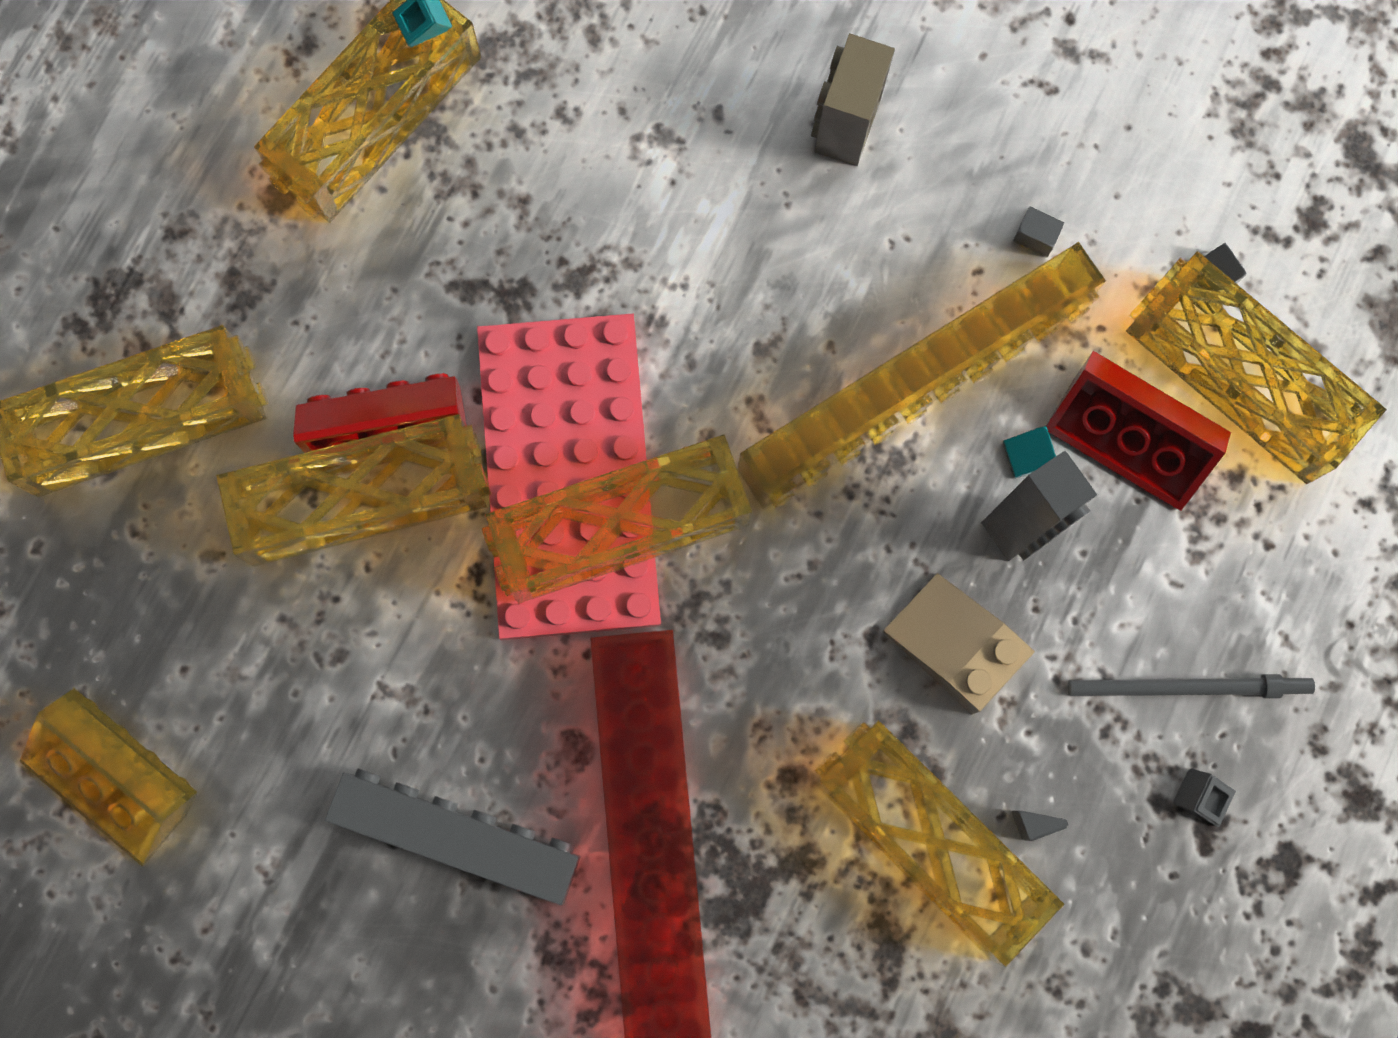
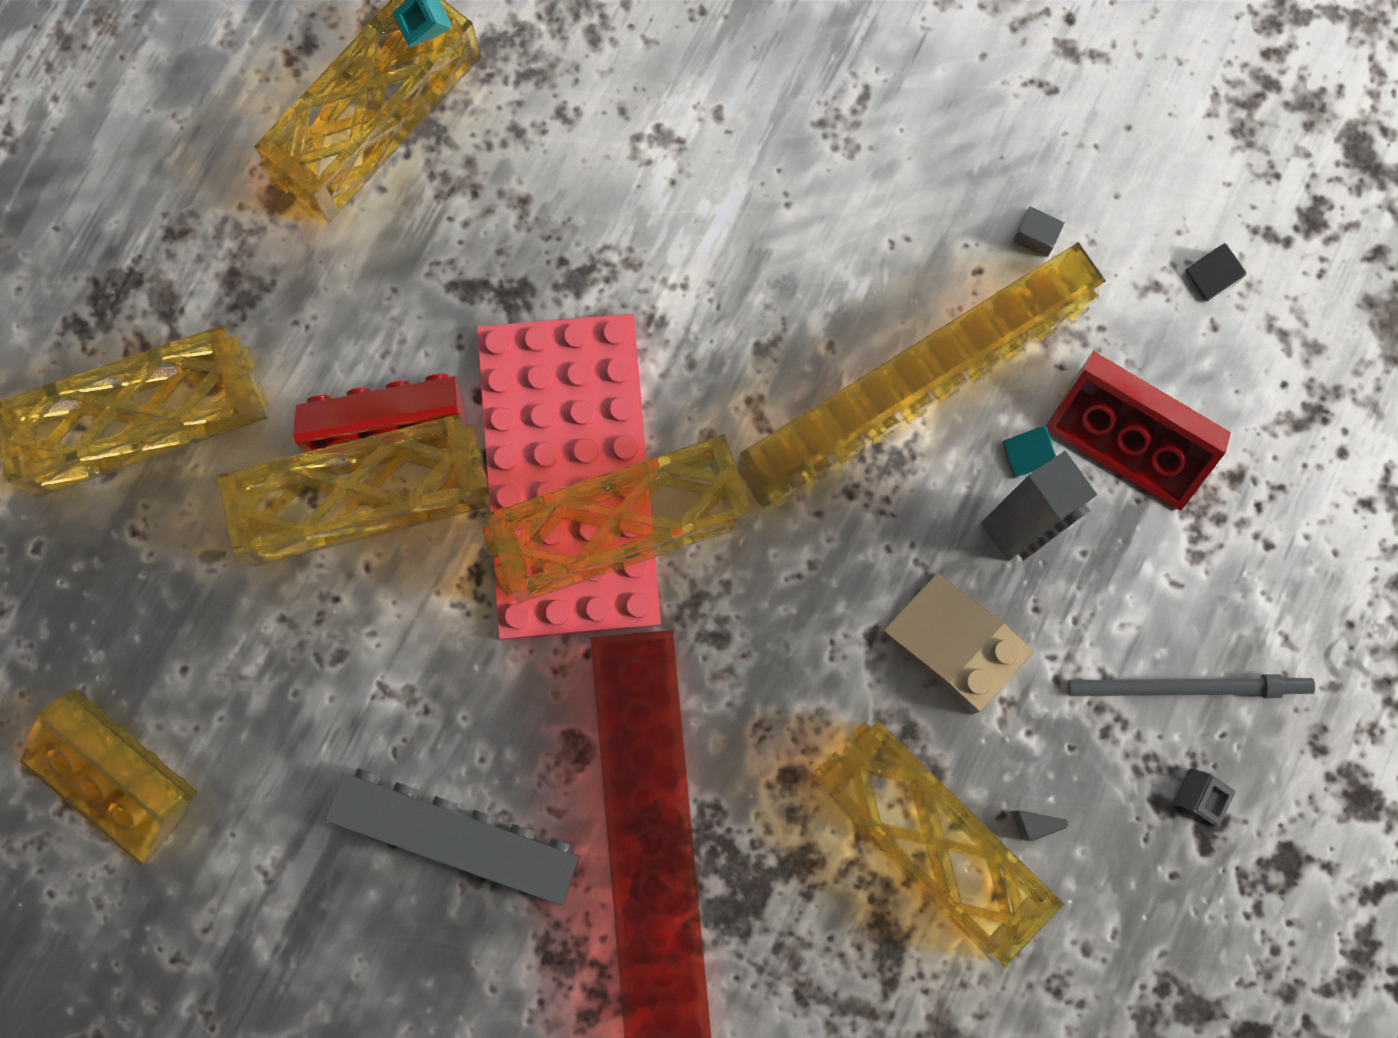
(851, 98): dark tan brick -> none
(1233, 389): clear yellow piece -> none

